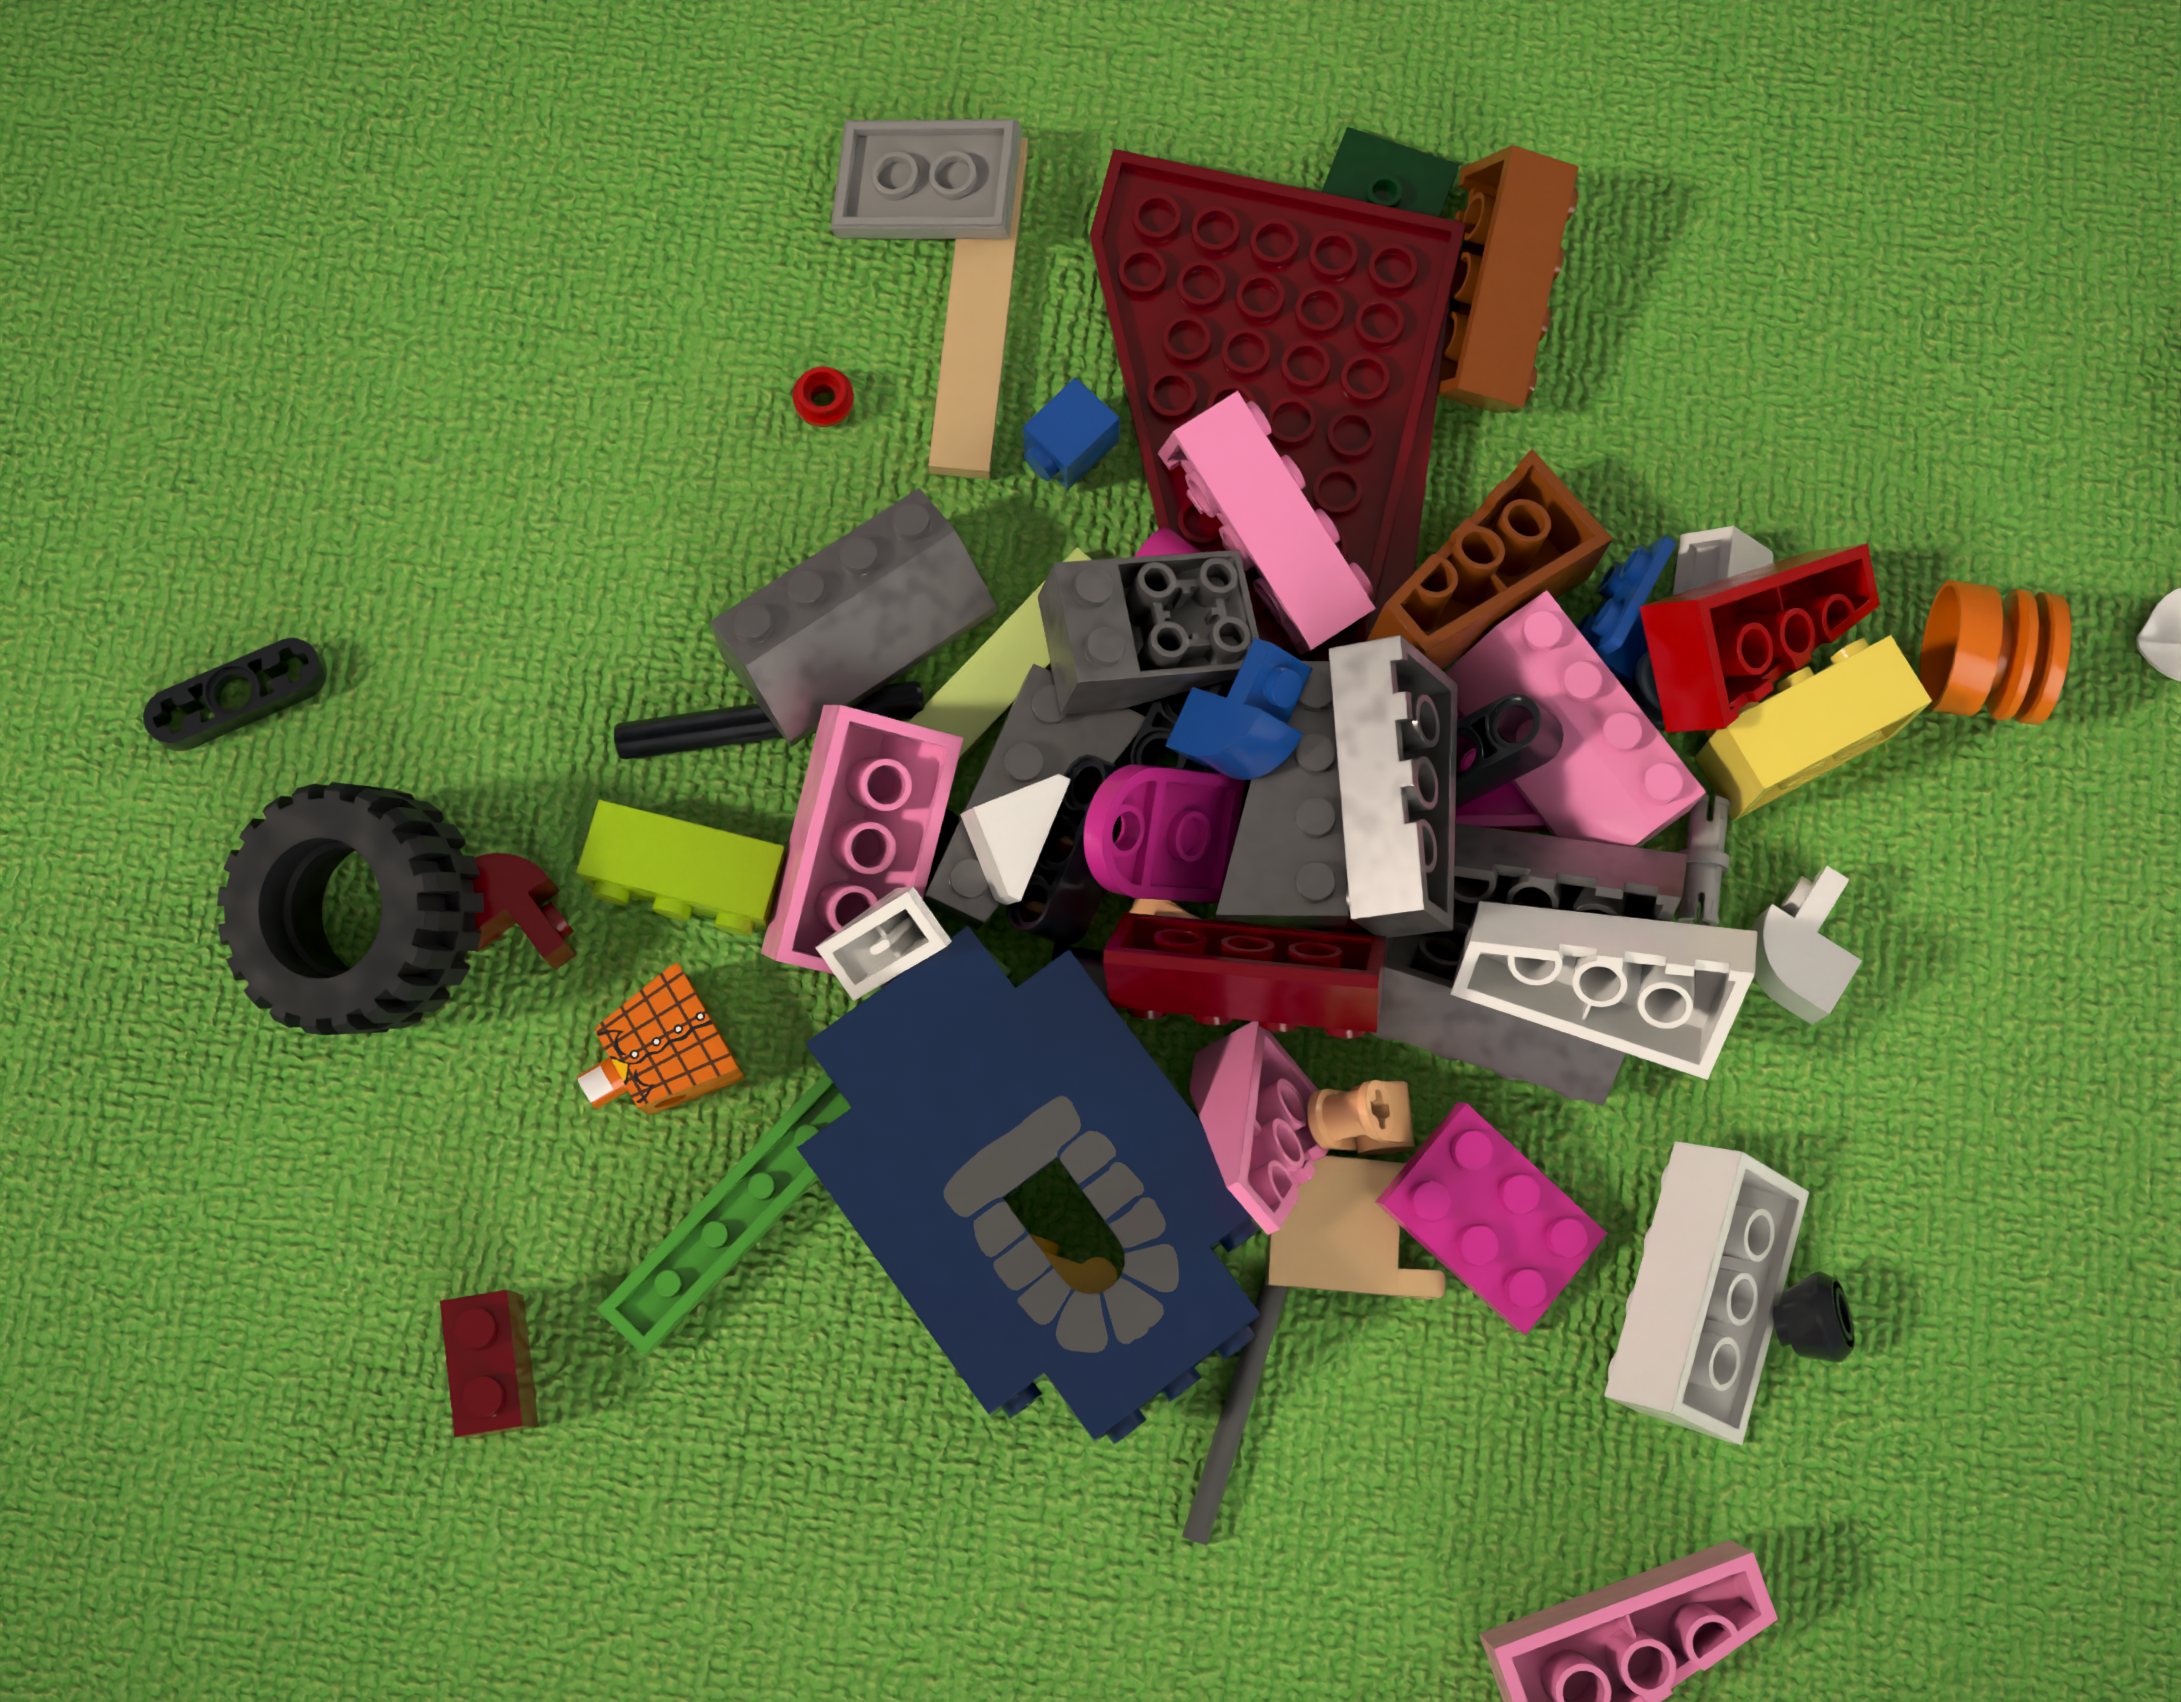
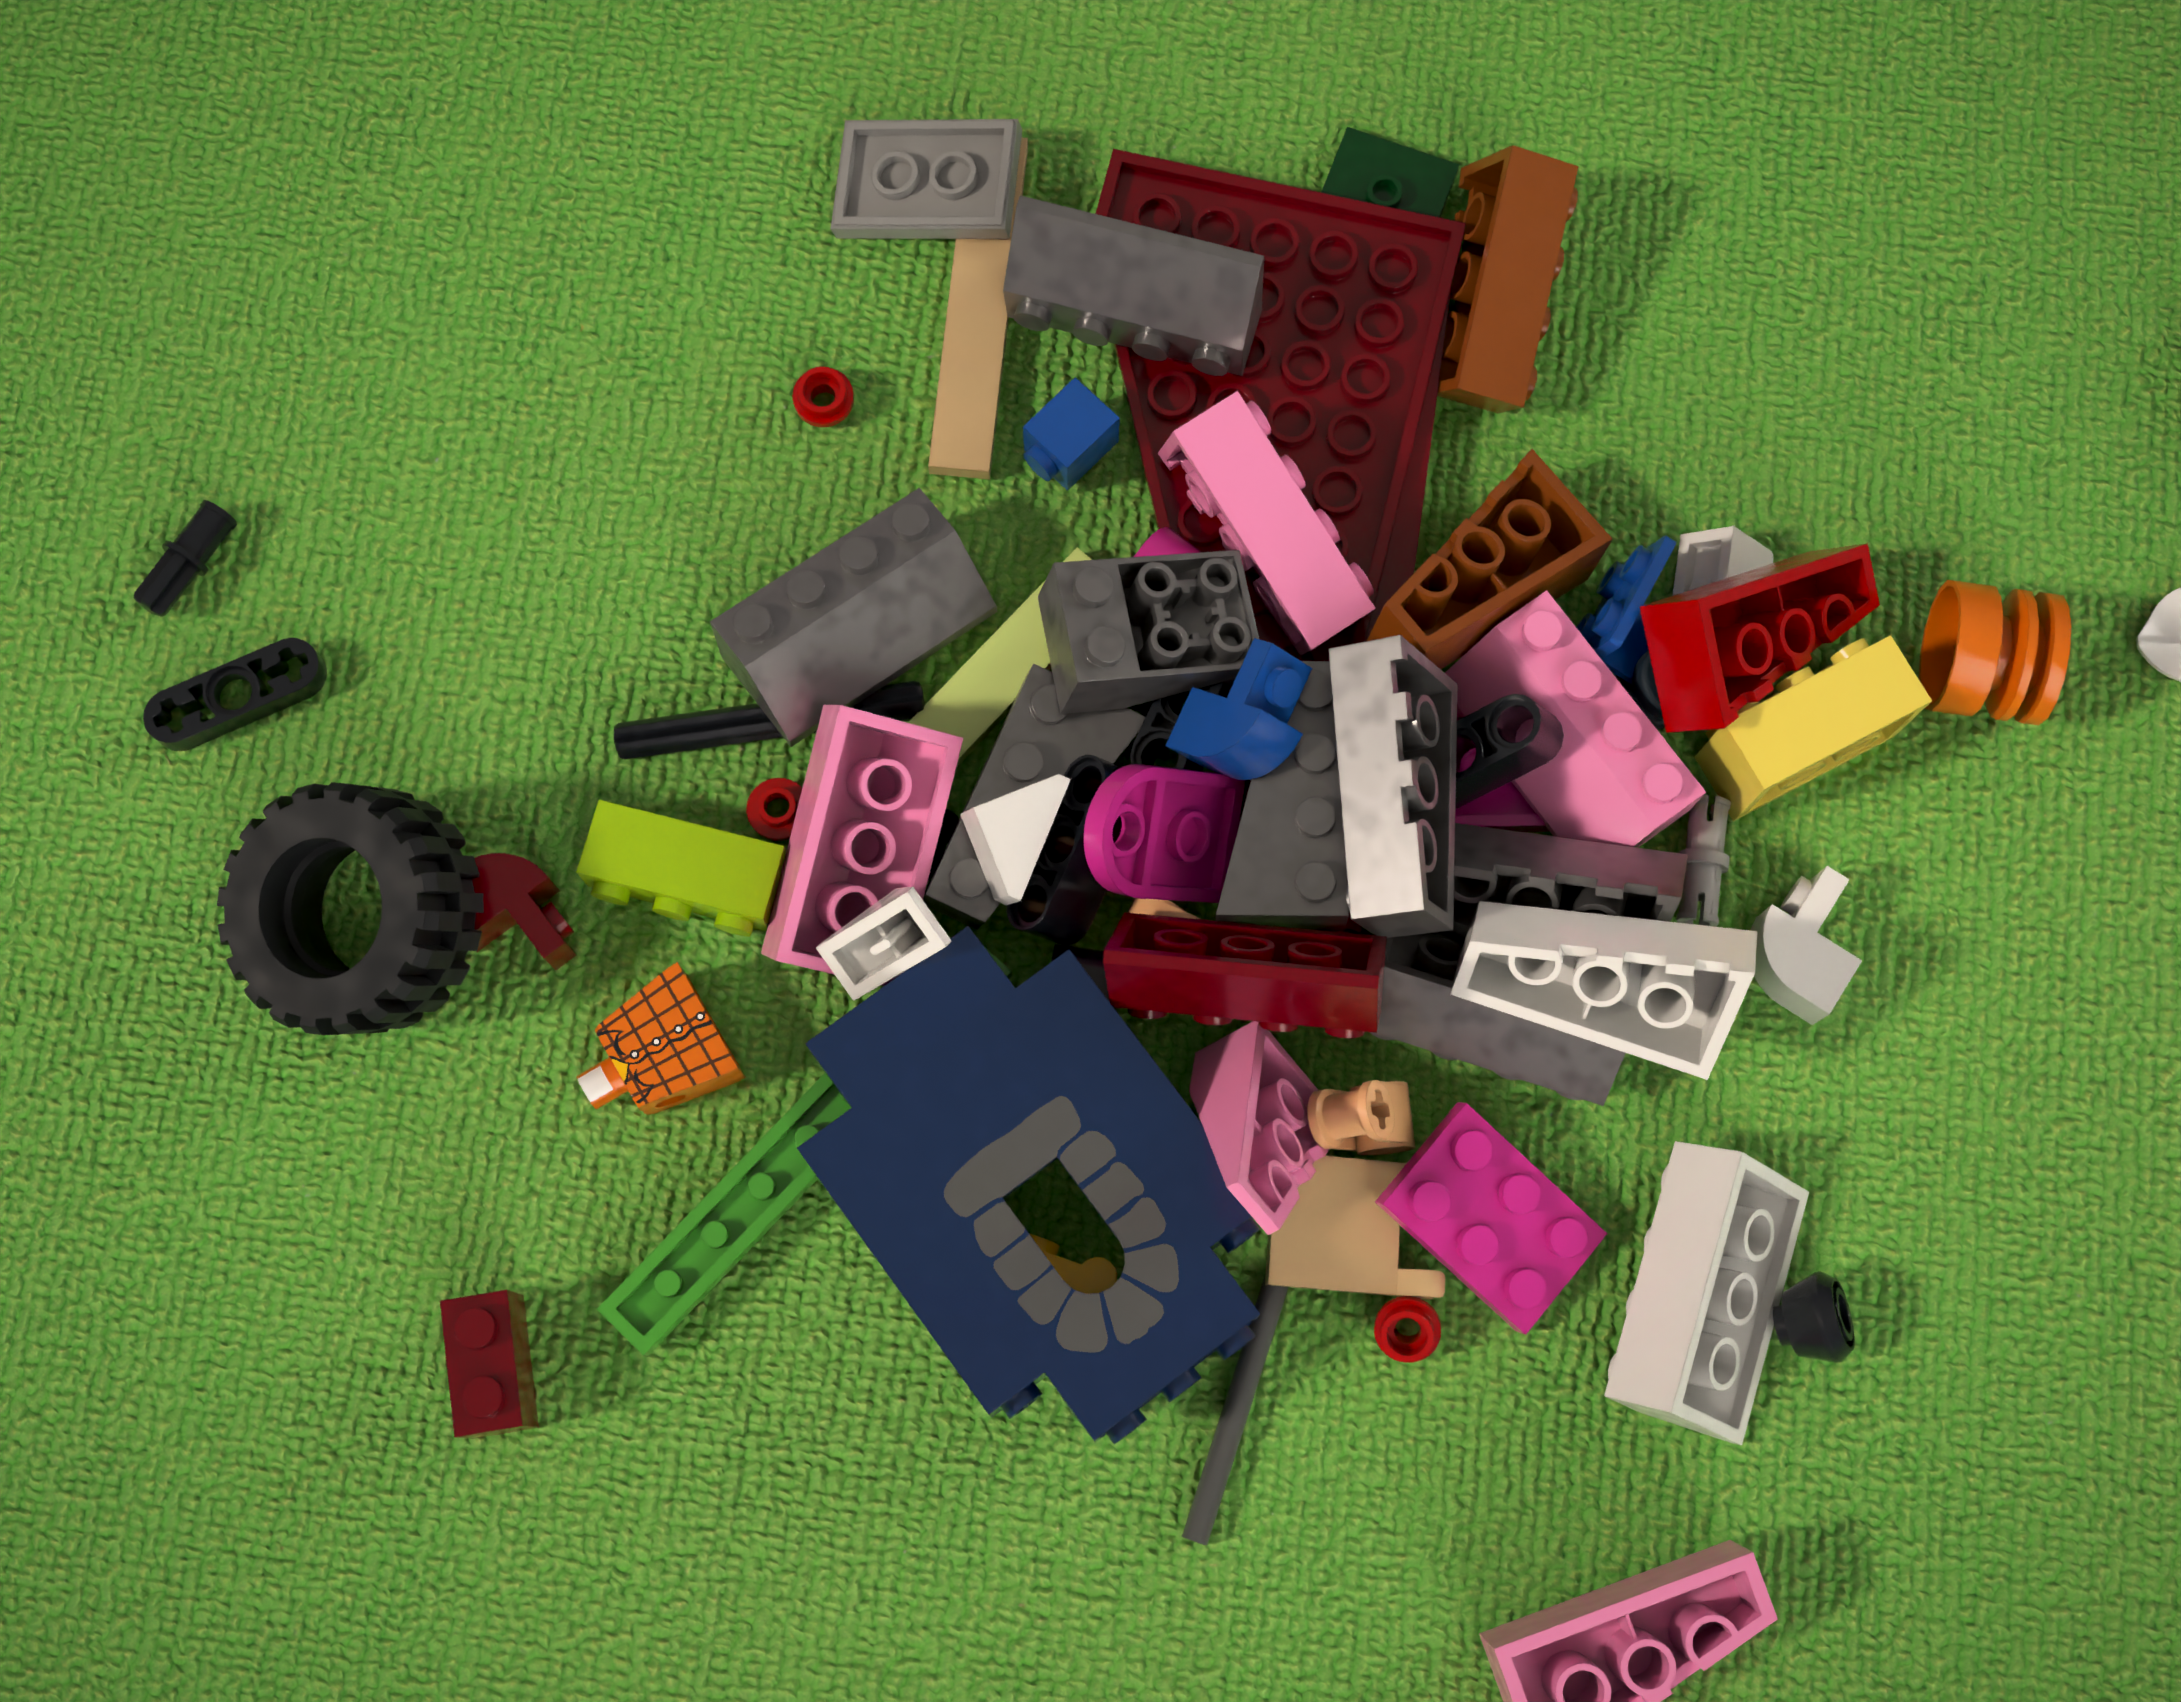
(184, 559): none -> black axle
(773, 827): none -> red plate
(1133, 287): none -> flat silver slope
(1403, 1347): none -> red plate

